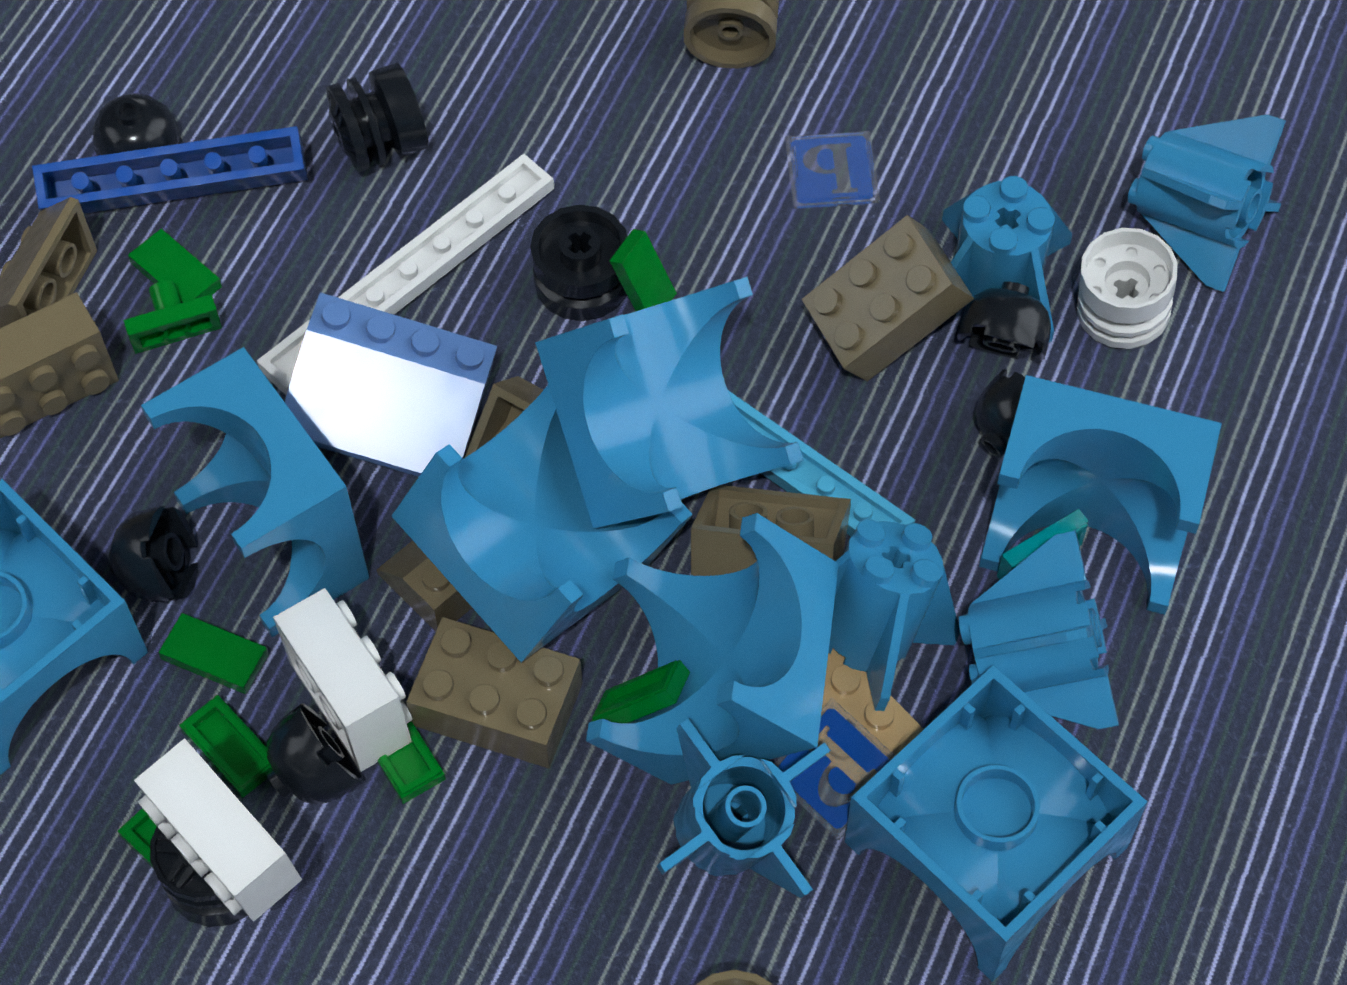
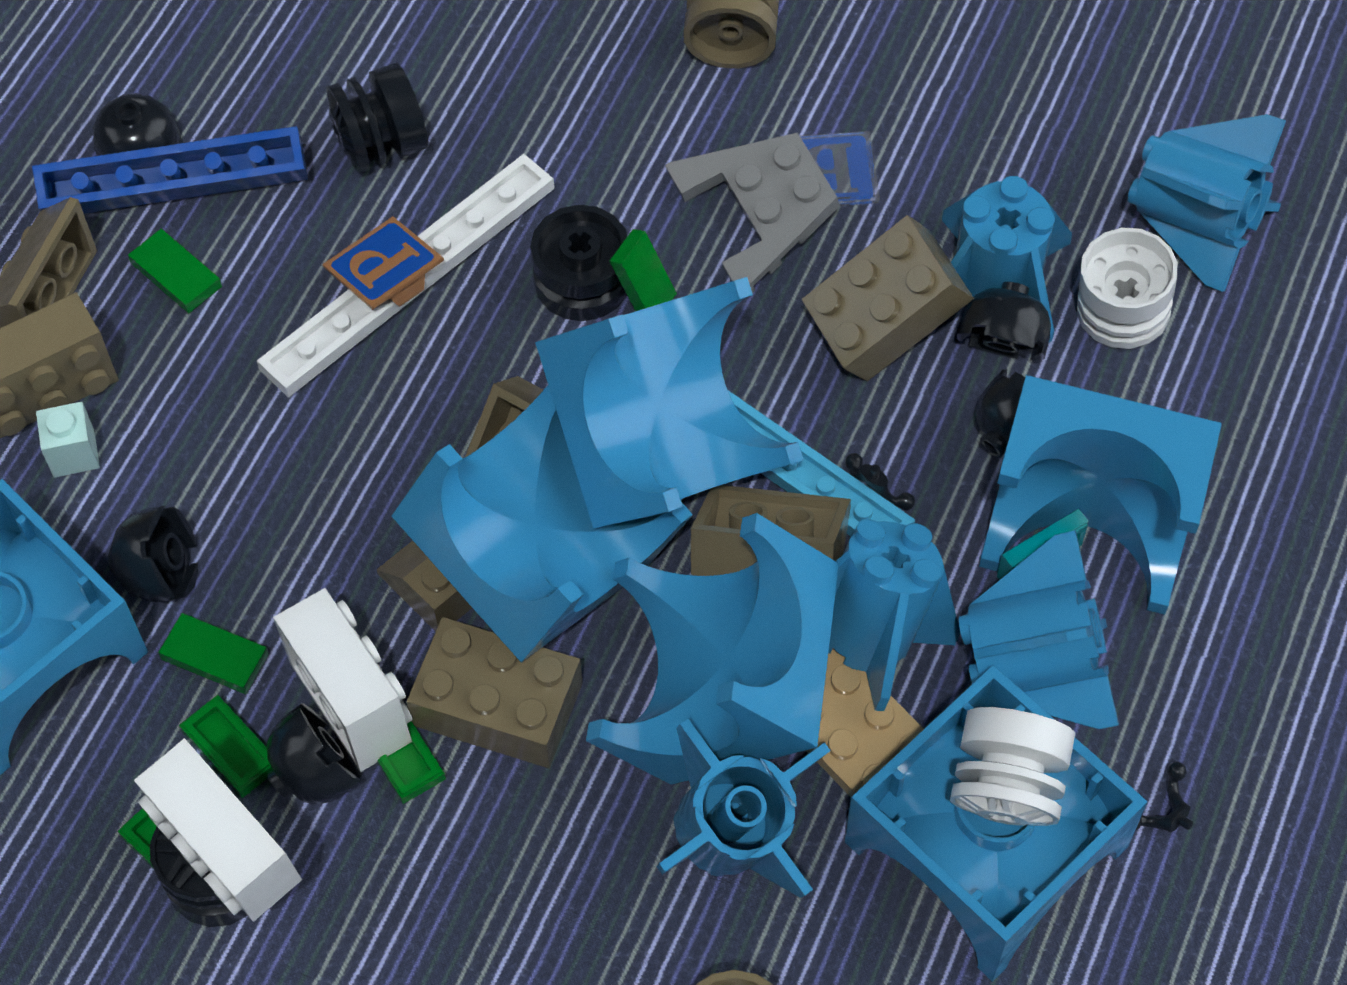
(67, 439): none -> light aqua brick
(171, 319): green tile -> none
(272, 466): dark azure piece -> none
(385, 264): none -> piece
(386, 385): slope -> none
(643, 694): green tile -> none
(776, 189): none -> light grey wing
(832, 781): piece -> none
(877, 479): none -> black piece
(1014, 755): none -> white wheel
(1176, 772): none -> black piece

